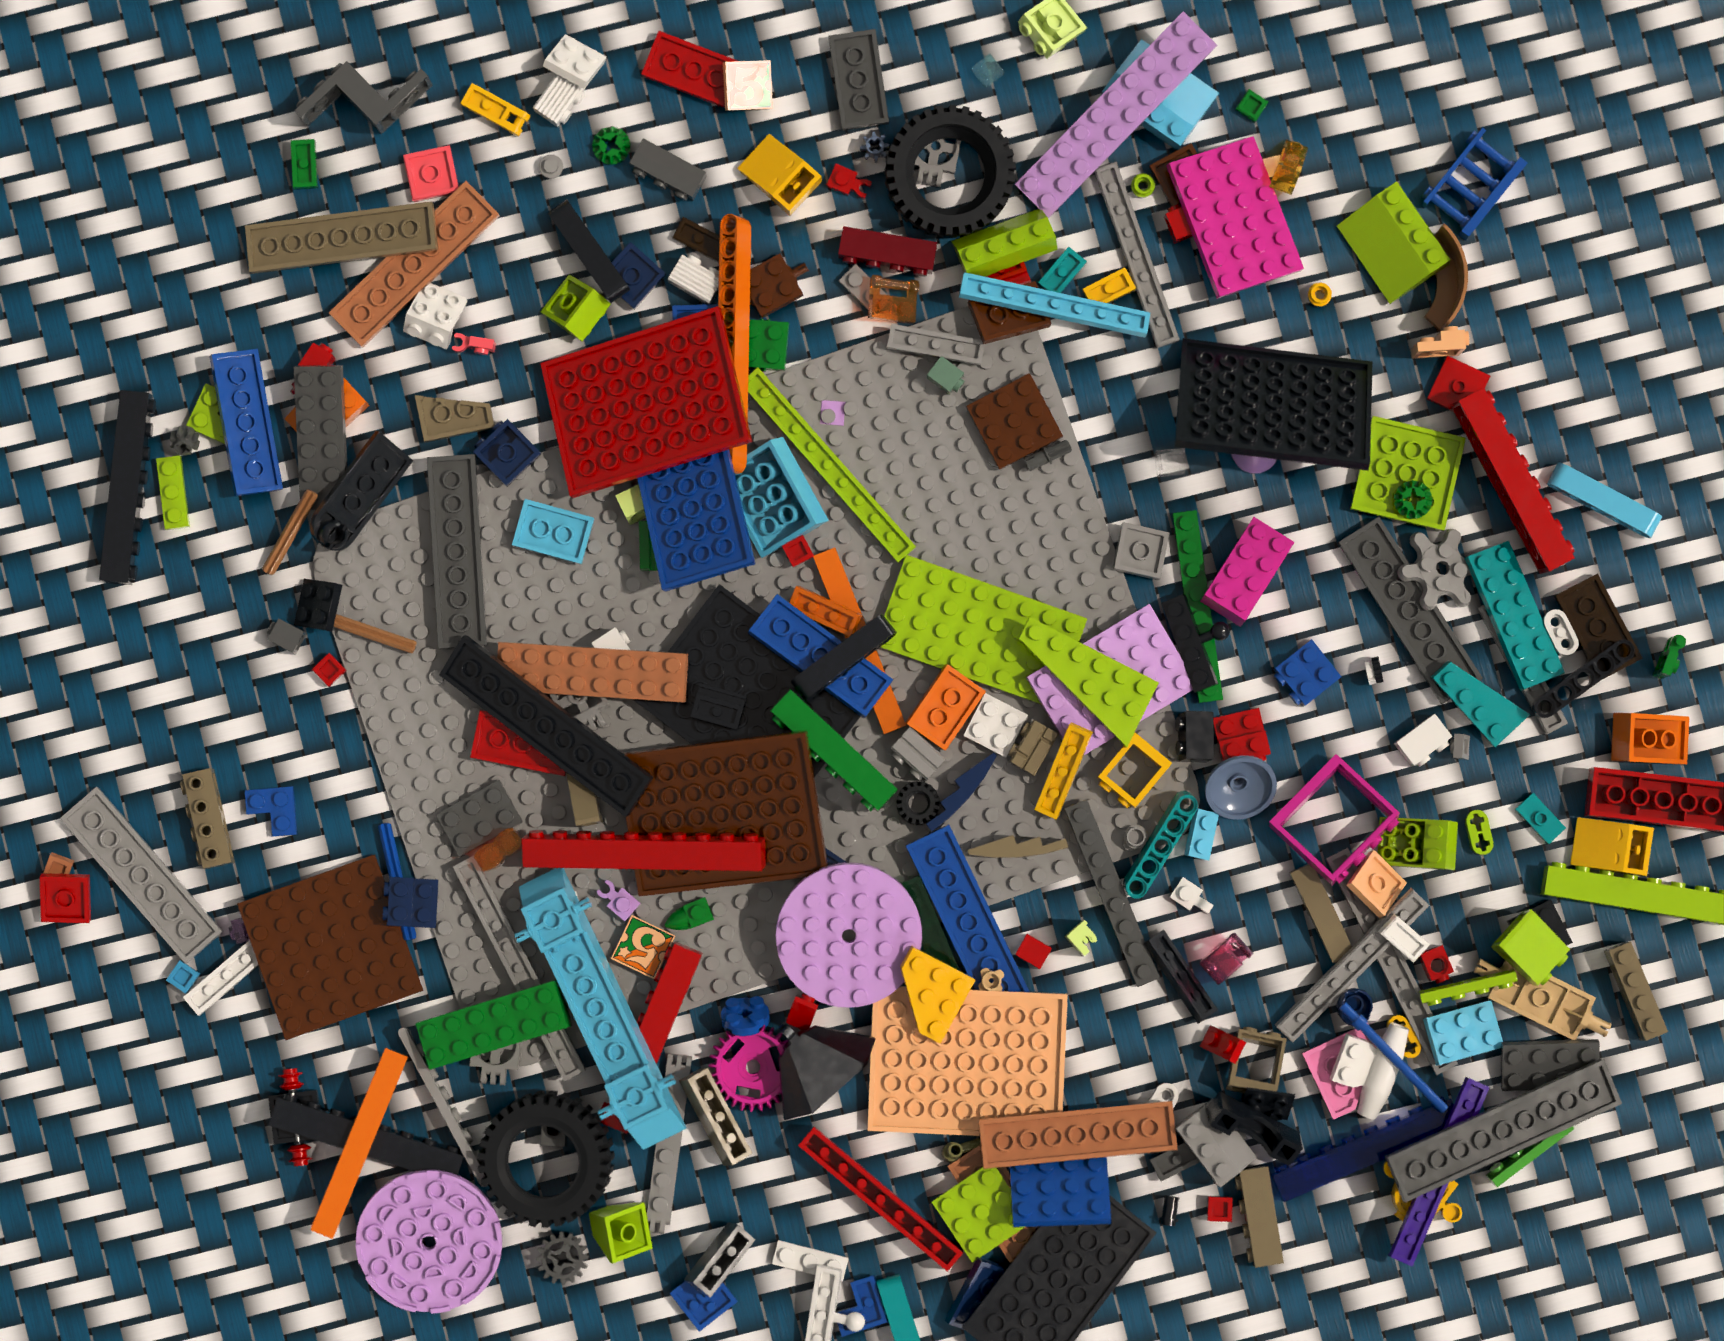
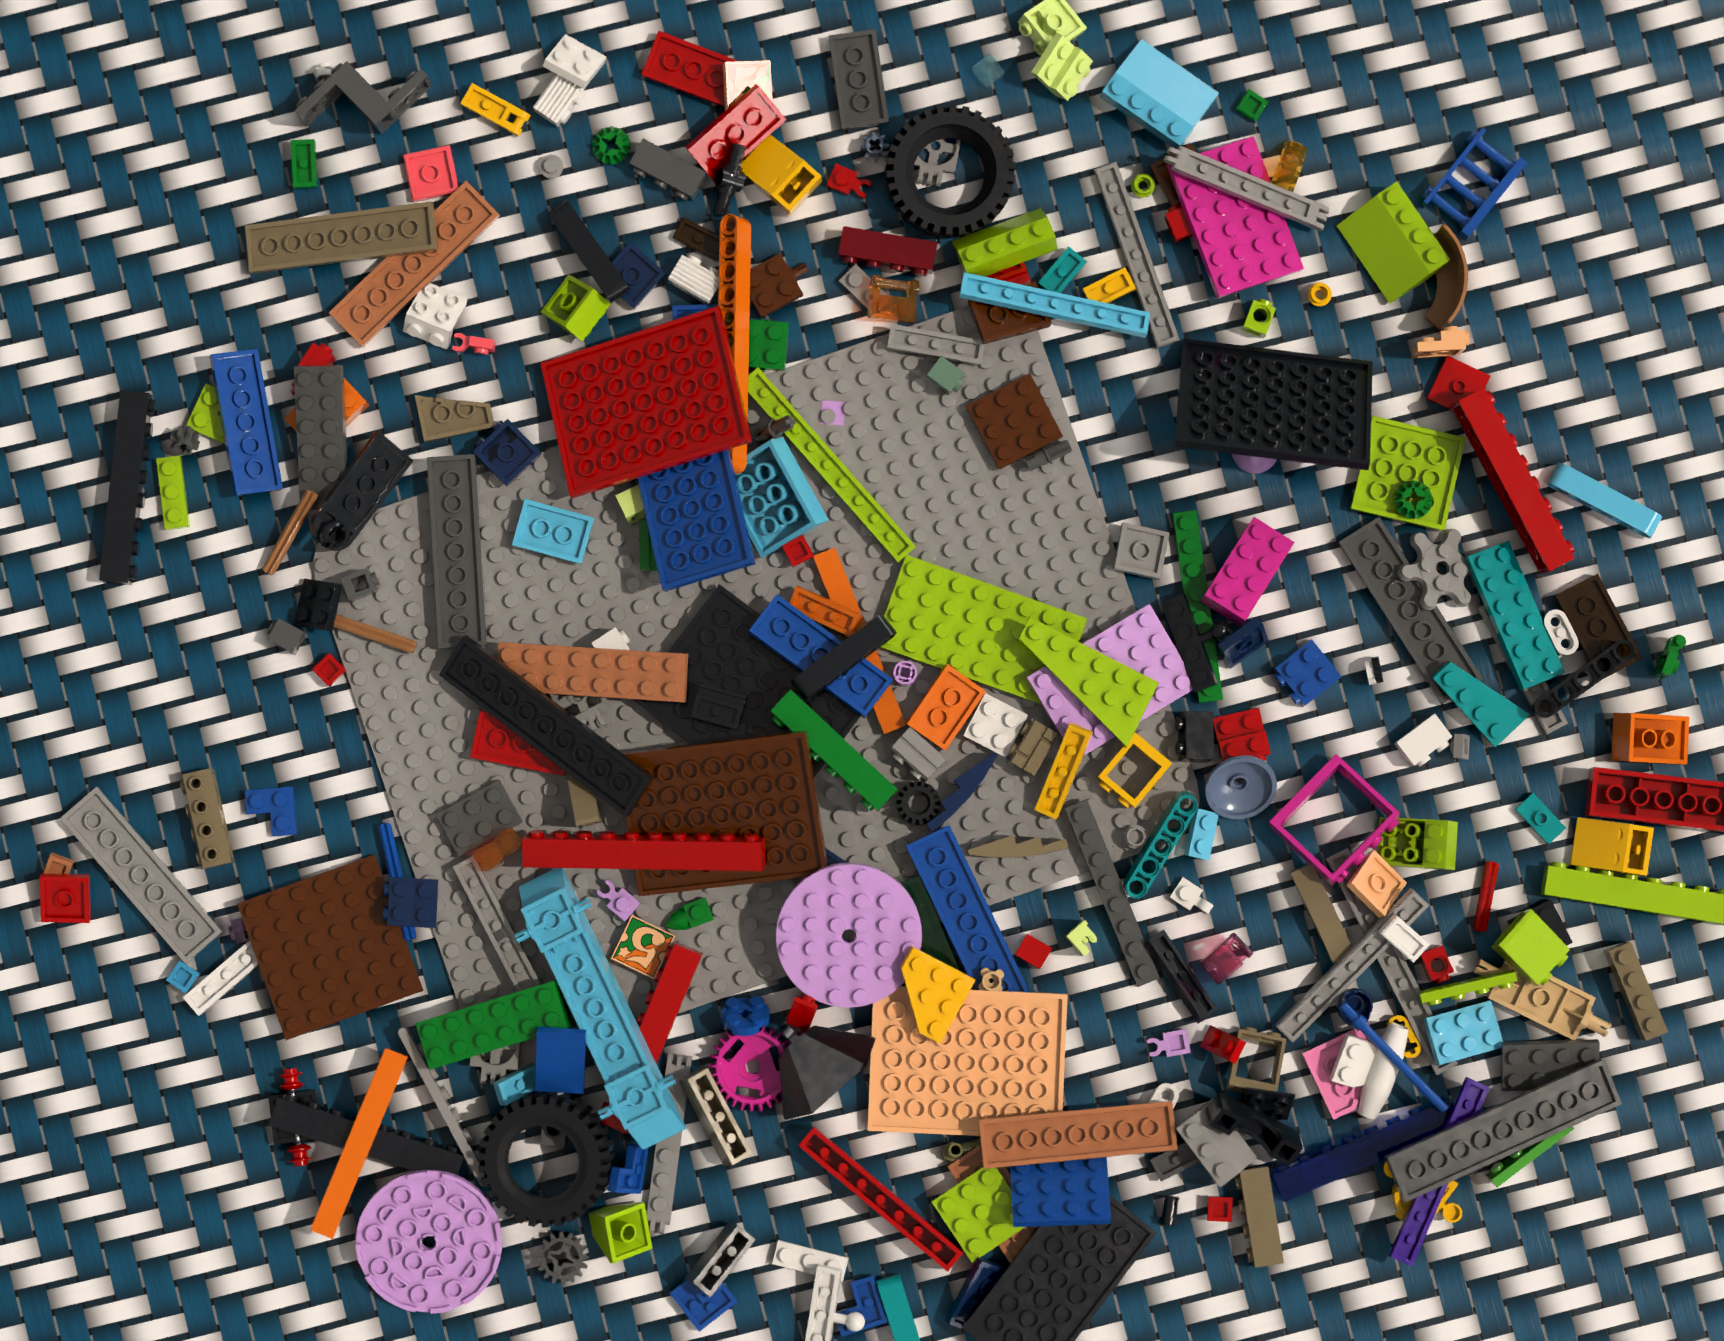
(322, 71): none -> white plate
(351, 583): none -> dark grey brick
(516, 1084): none -> medium azure plate
(560, 1060): none -> blue tile
(629, 1178): none -> blue plate
(729, 179): none -> black pin
(744, 123): none -> plate
(774, 429): none -> dark grey axle
(905, 673): none -> lavender wheel
(1062, 67): none -> yellowish green plate
(1116, 114): lavender plate -> none
(1170, 462): clear panel -> none
(1173, 1043): none -> lavender plate
(1243, 642): none -> dark blue plate
(1247, 187): none -> light grey hinge
(1259, 328): none -> lime brick
(1484, 830): lime beam -> none
(1485, 896): none -> red axle

